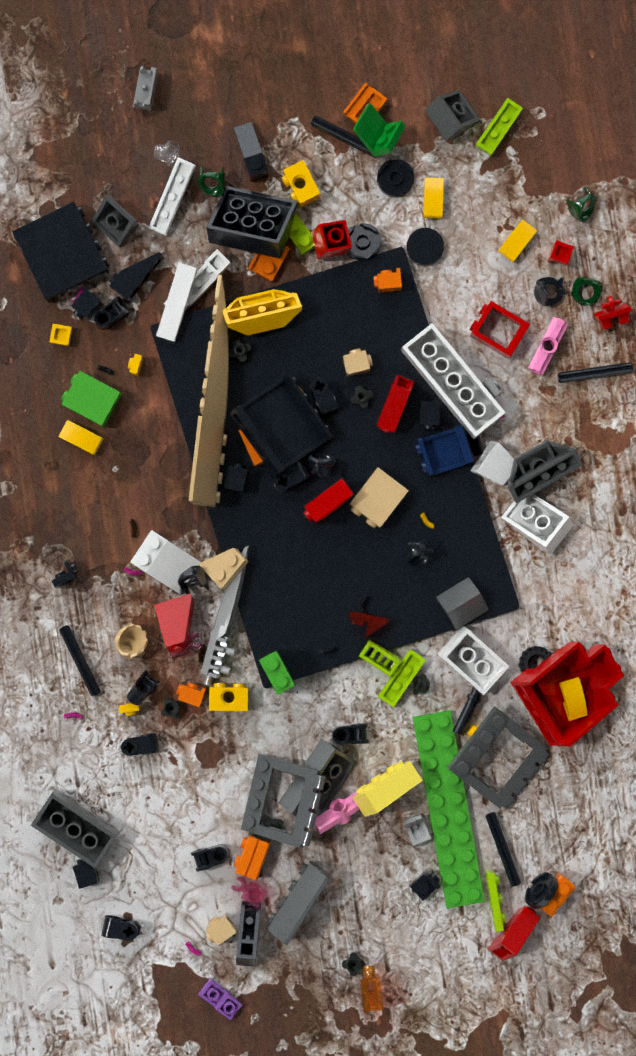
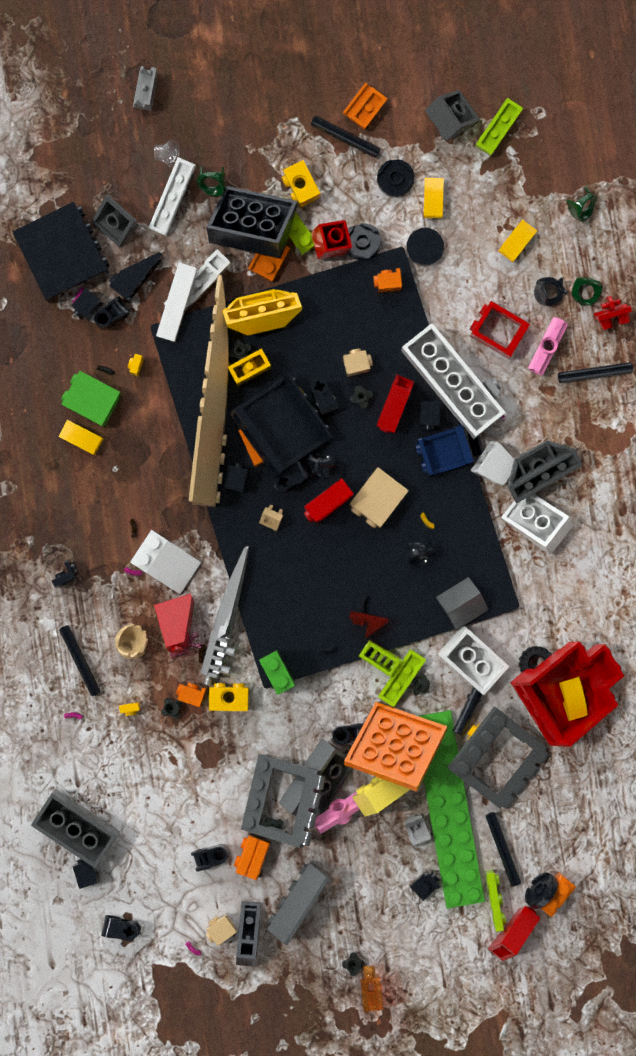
(61, 335): yellow plate -> none
(142, 688): black piece -> none
(143, 745): black piece -> none
(193, 572): black piece -> none
(220, 998): medium lavender slope -> none
(224, 567): tan wing -> none
(249, 367): none -> yellow brick
(251, 152): slope -> none
(251, 893): clear pink plate -> none
(271, 518): none -> tan tile
(376, 133): green bracket -> none
(395, 746): none -> orange plate
(560, 253): red panel -> none

